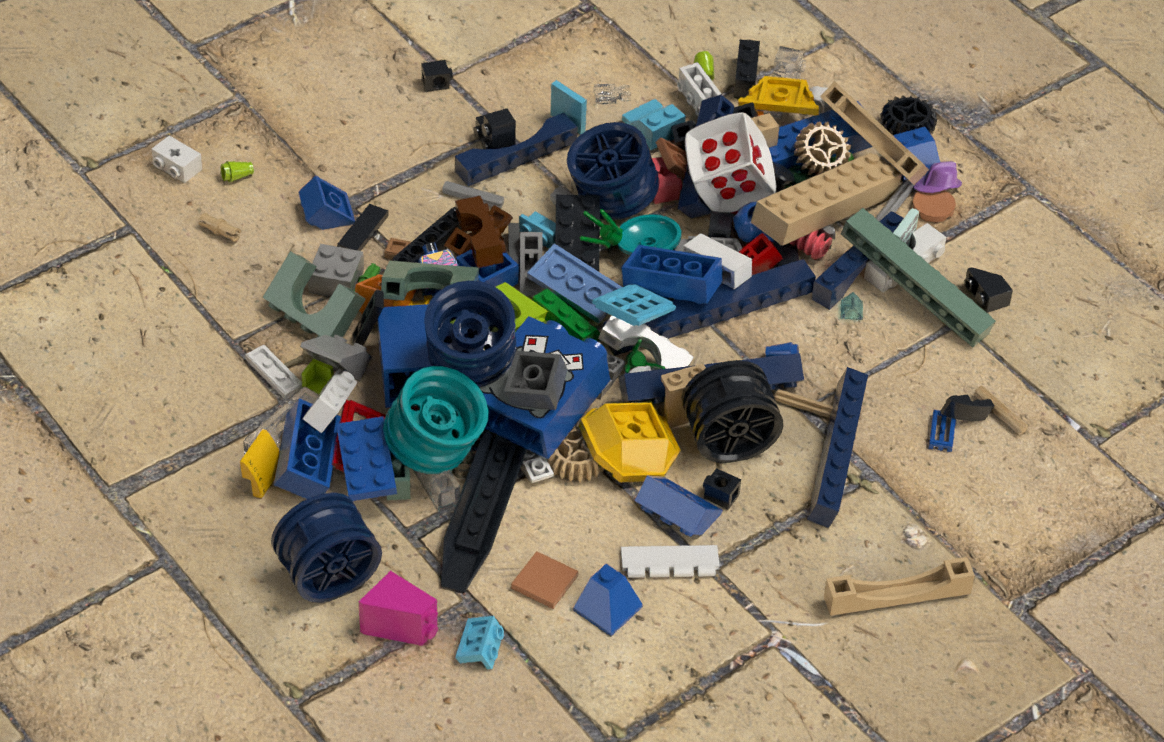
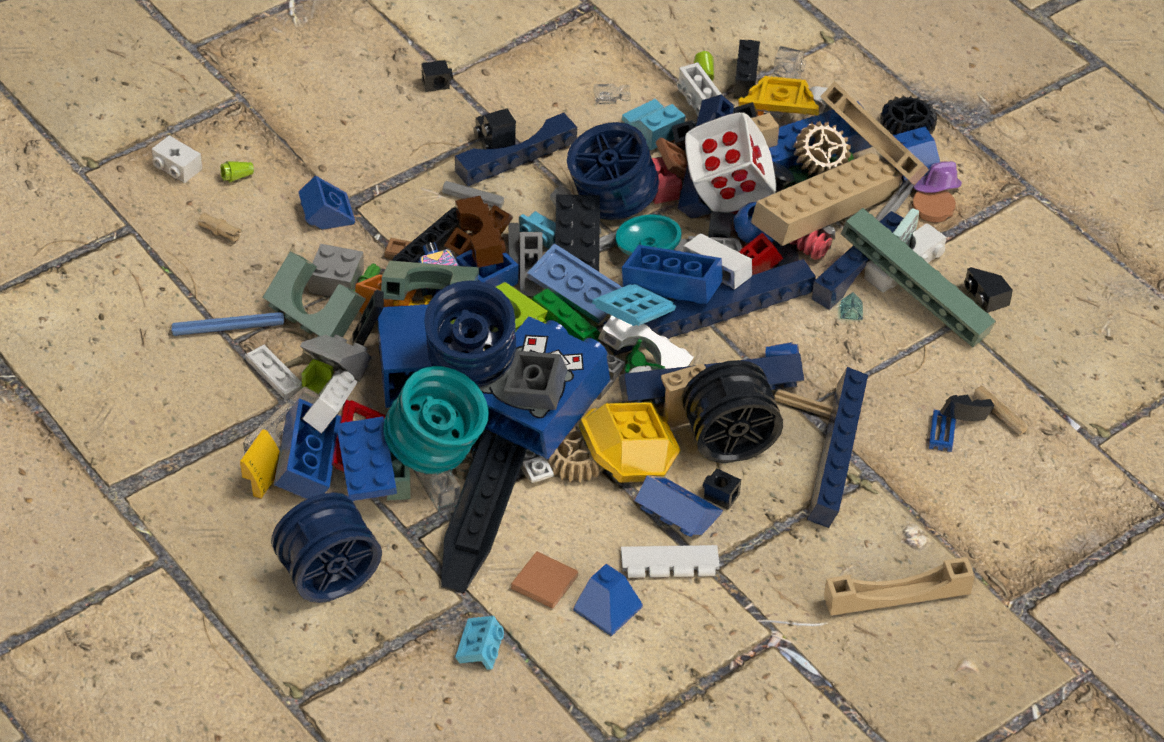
(228, 323): none -> medium blue axle
(363, 228): black tile -> none
(398, 611): dark pink slope -> none
(570, 103): medium azure tile -> none
(610, 234): green plant -> none

